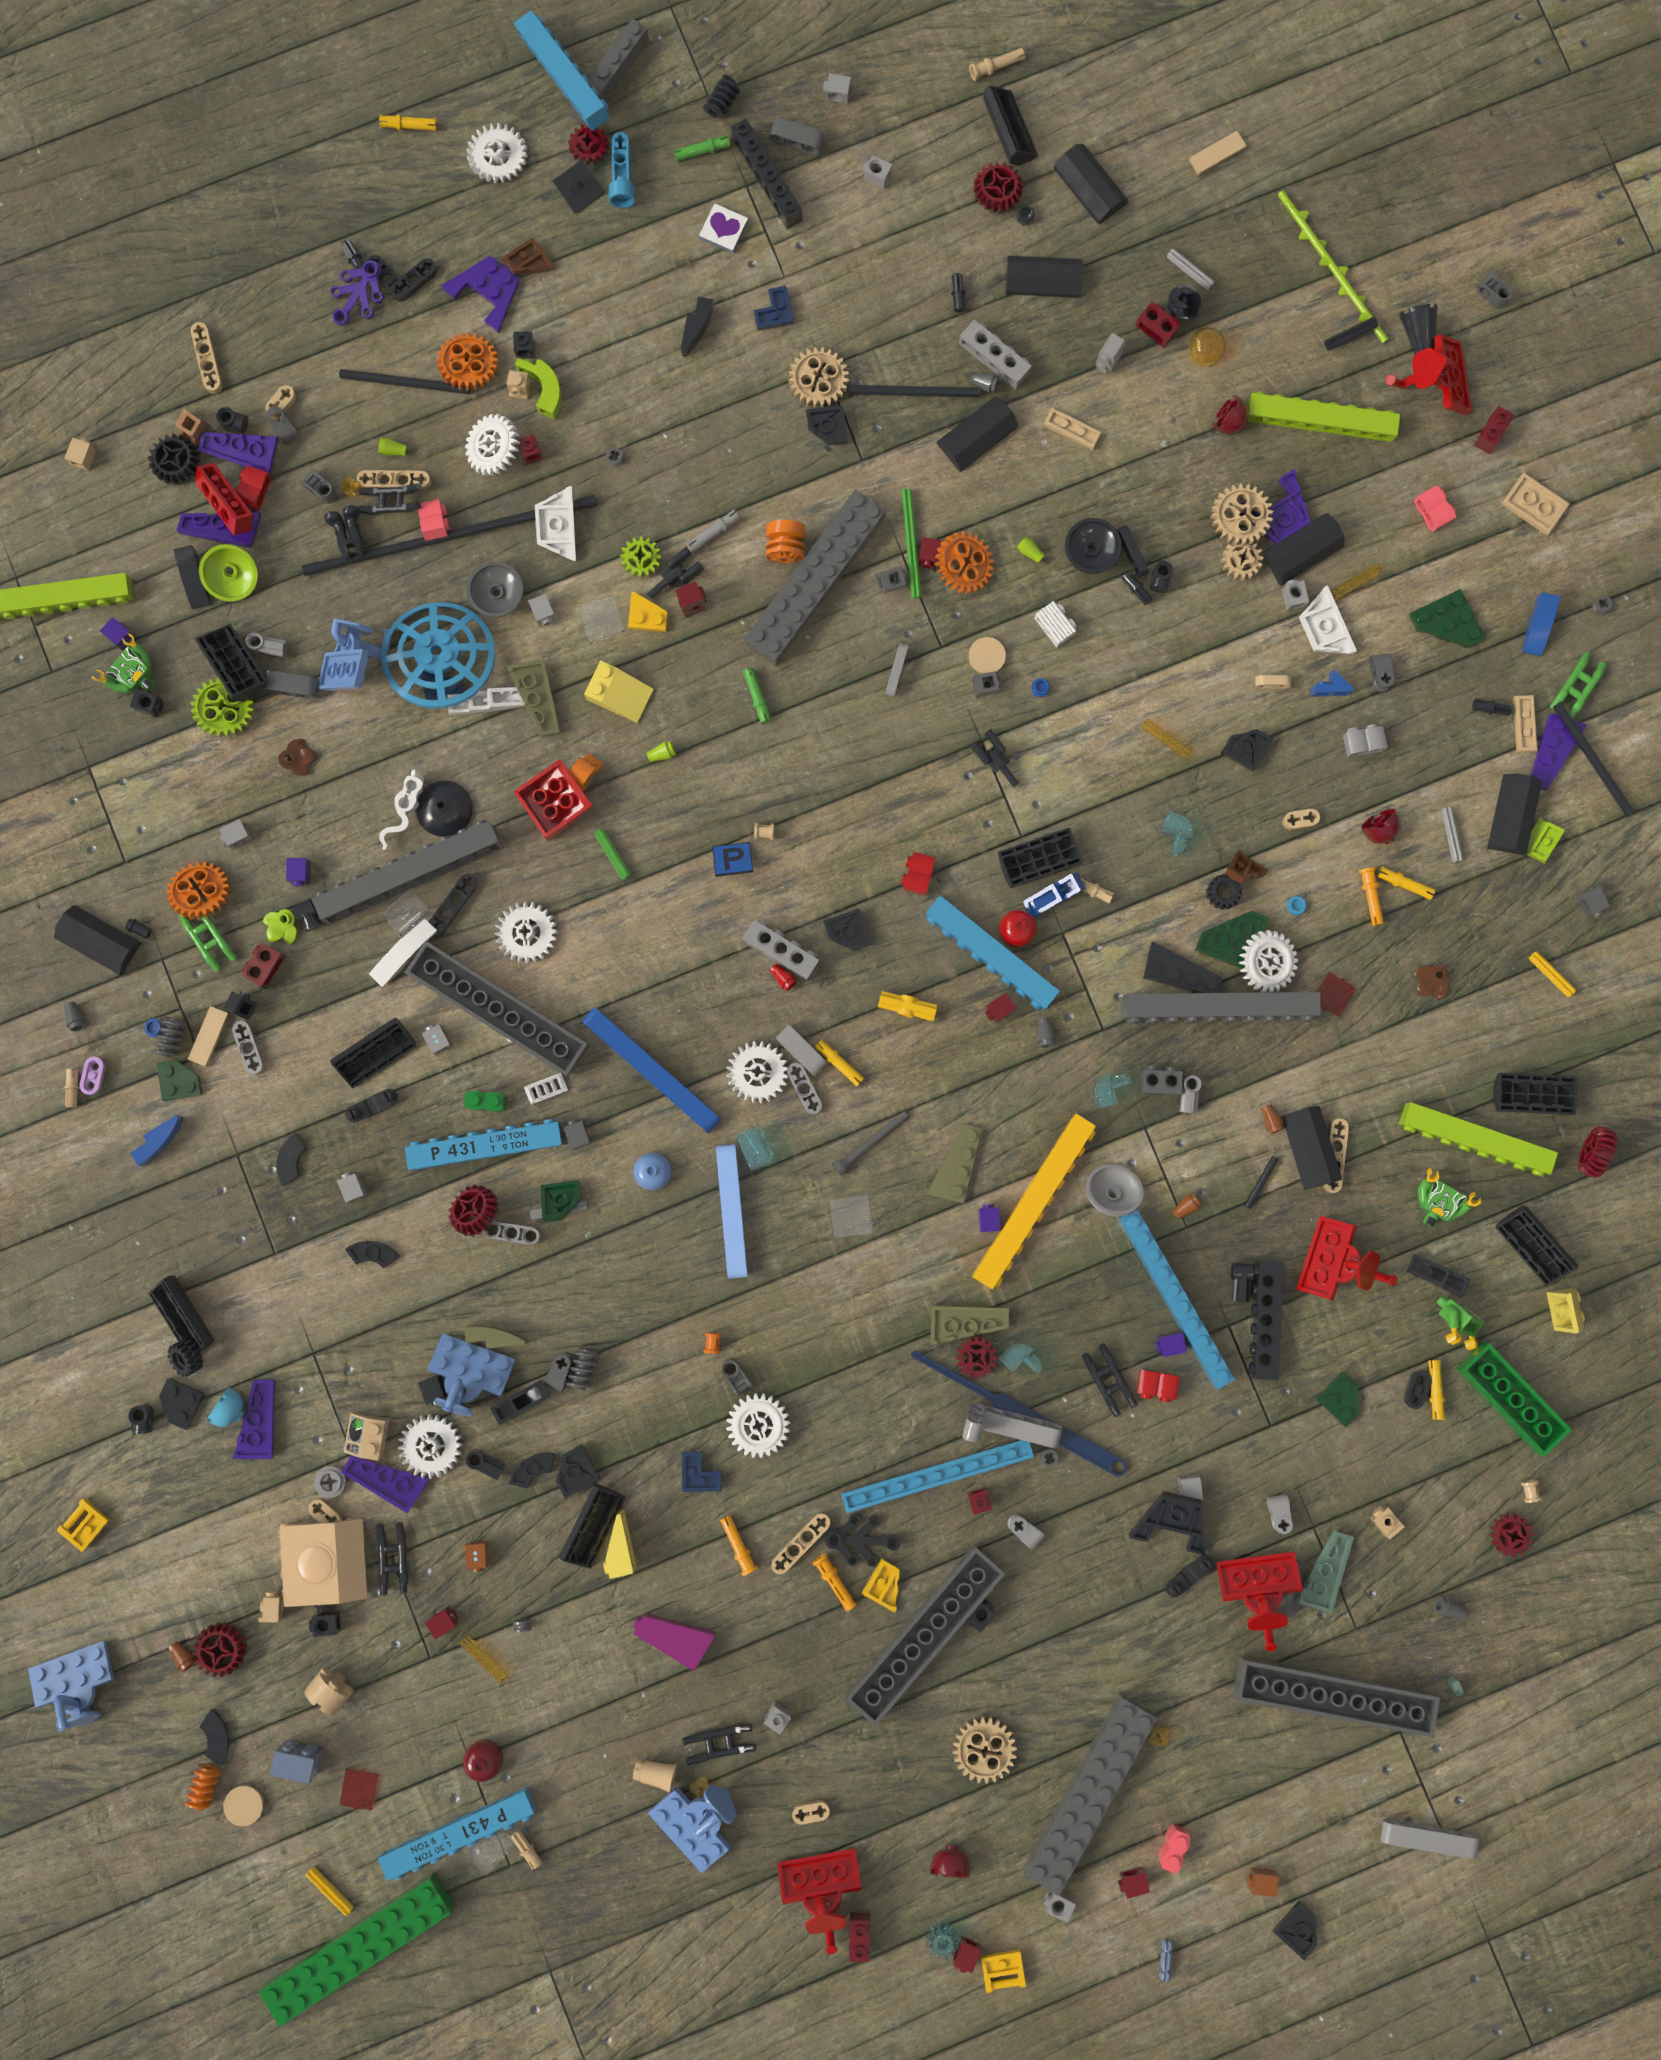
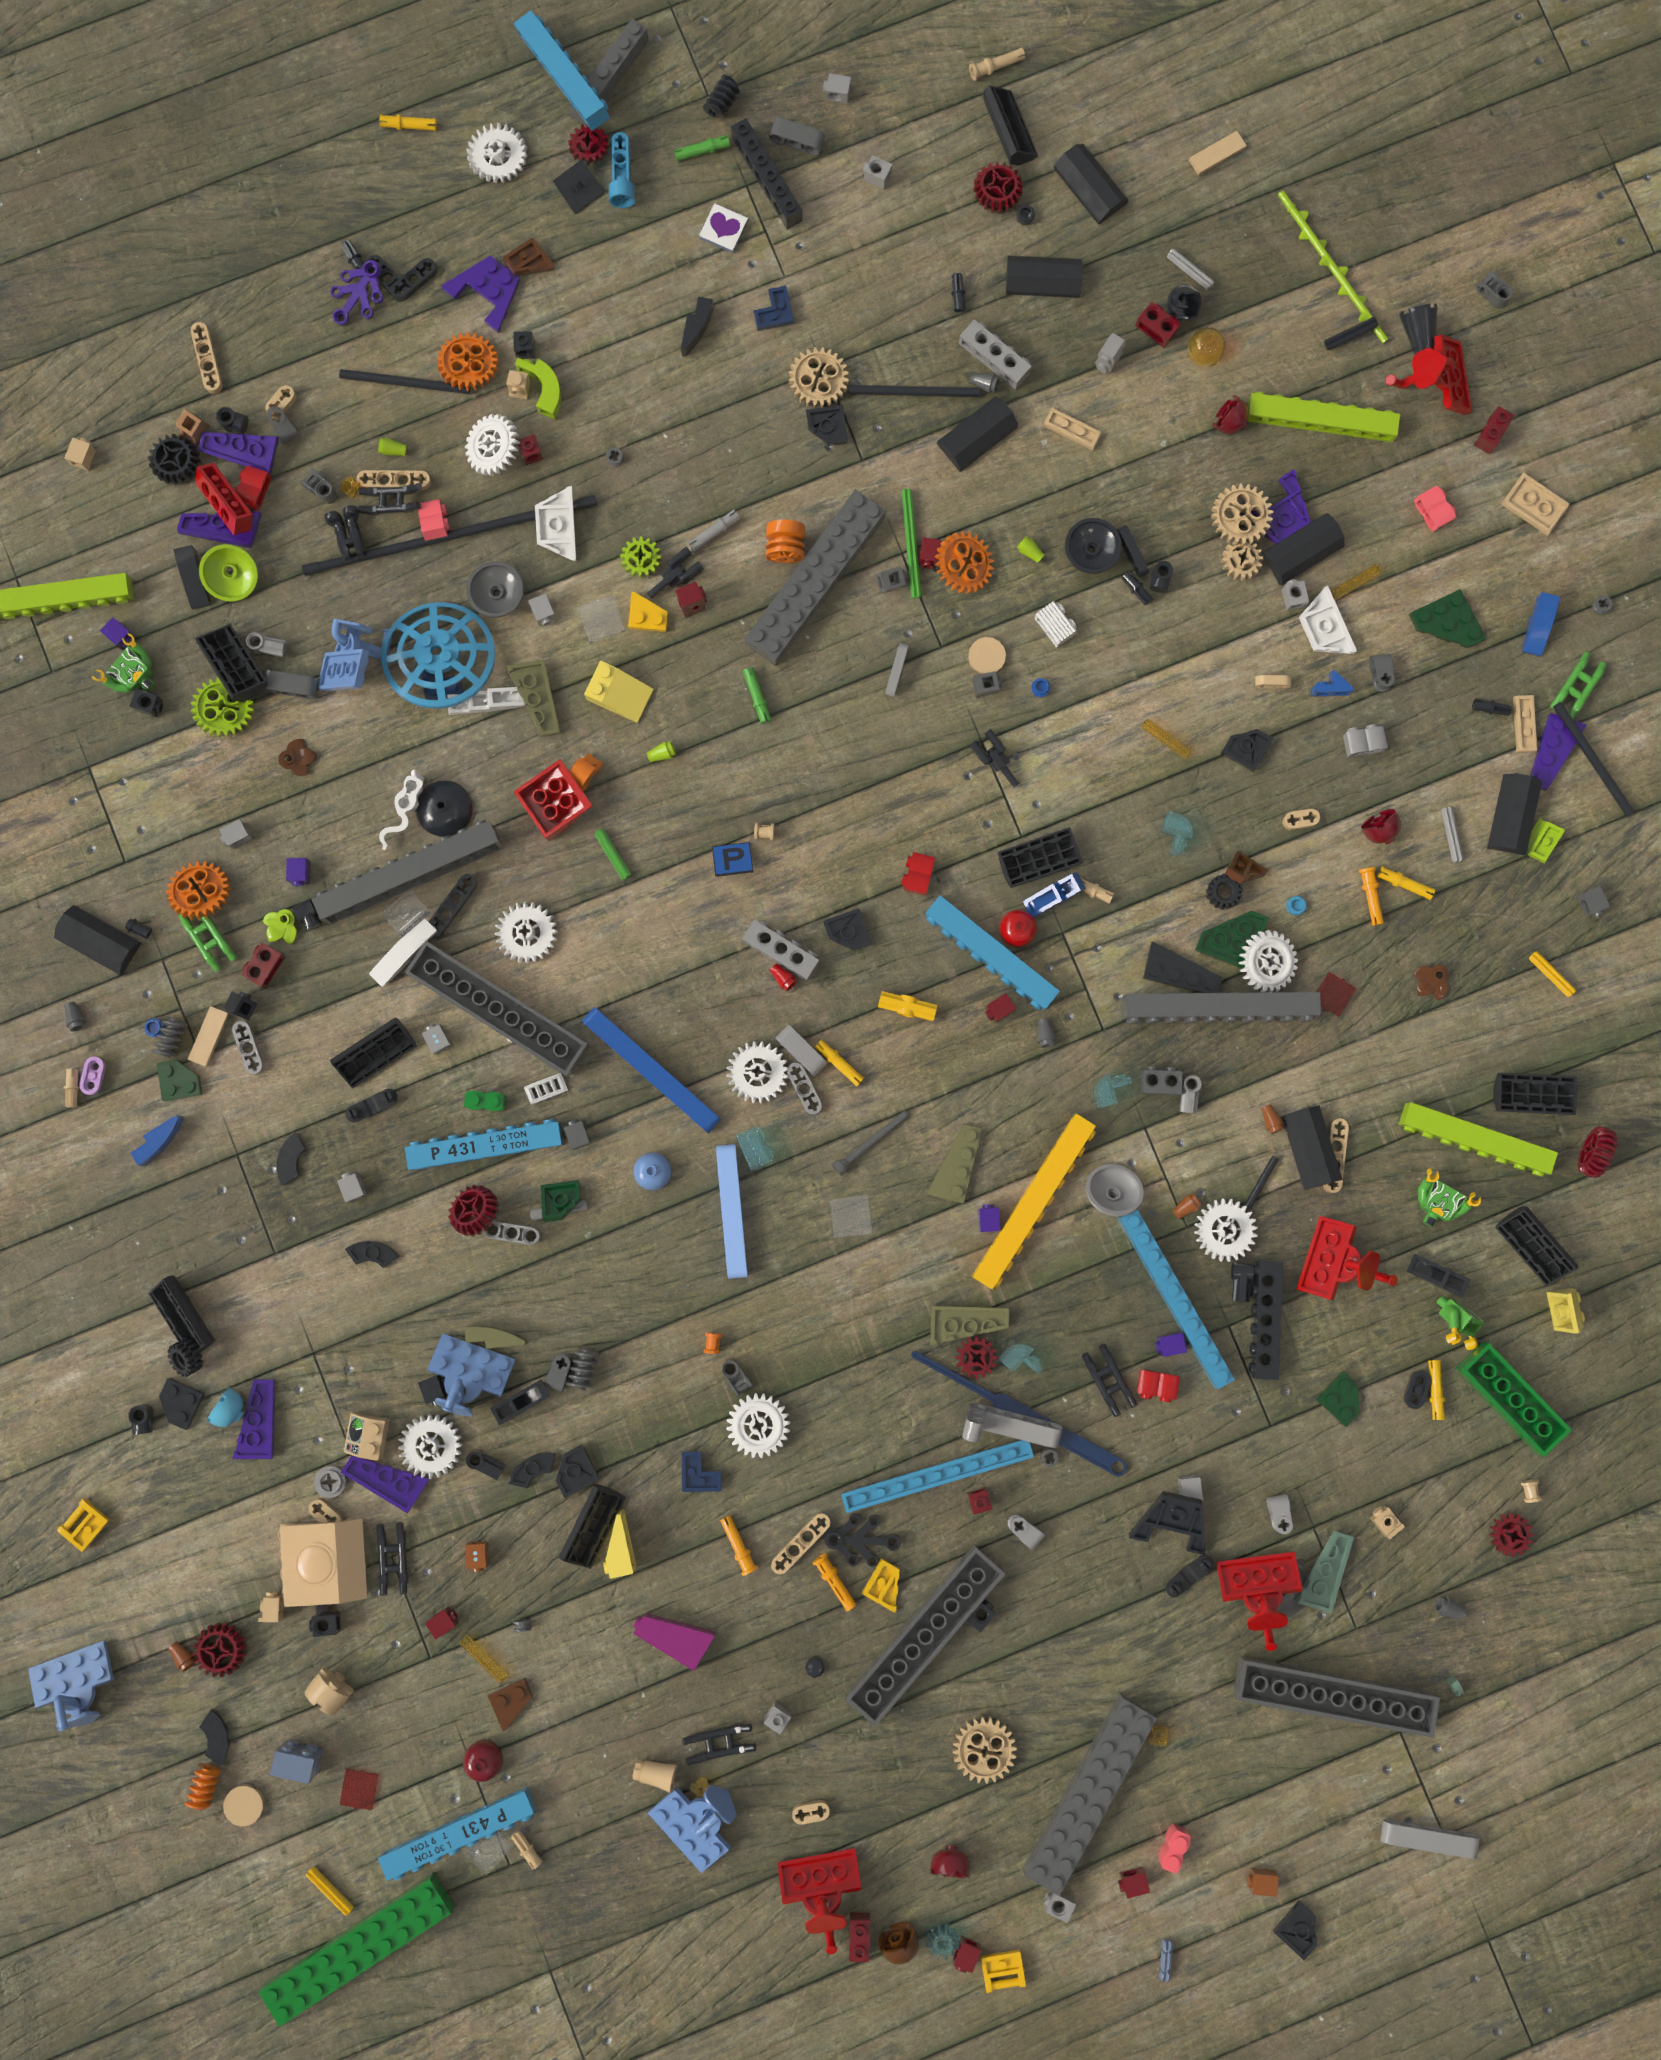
(510, 1701): none -> reddish brown wing
(815, 1667): none -> black tile
(899, 1944): none -> reddish brown cylinder
(1233, 1213): none -> white gear

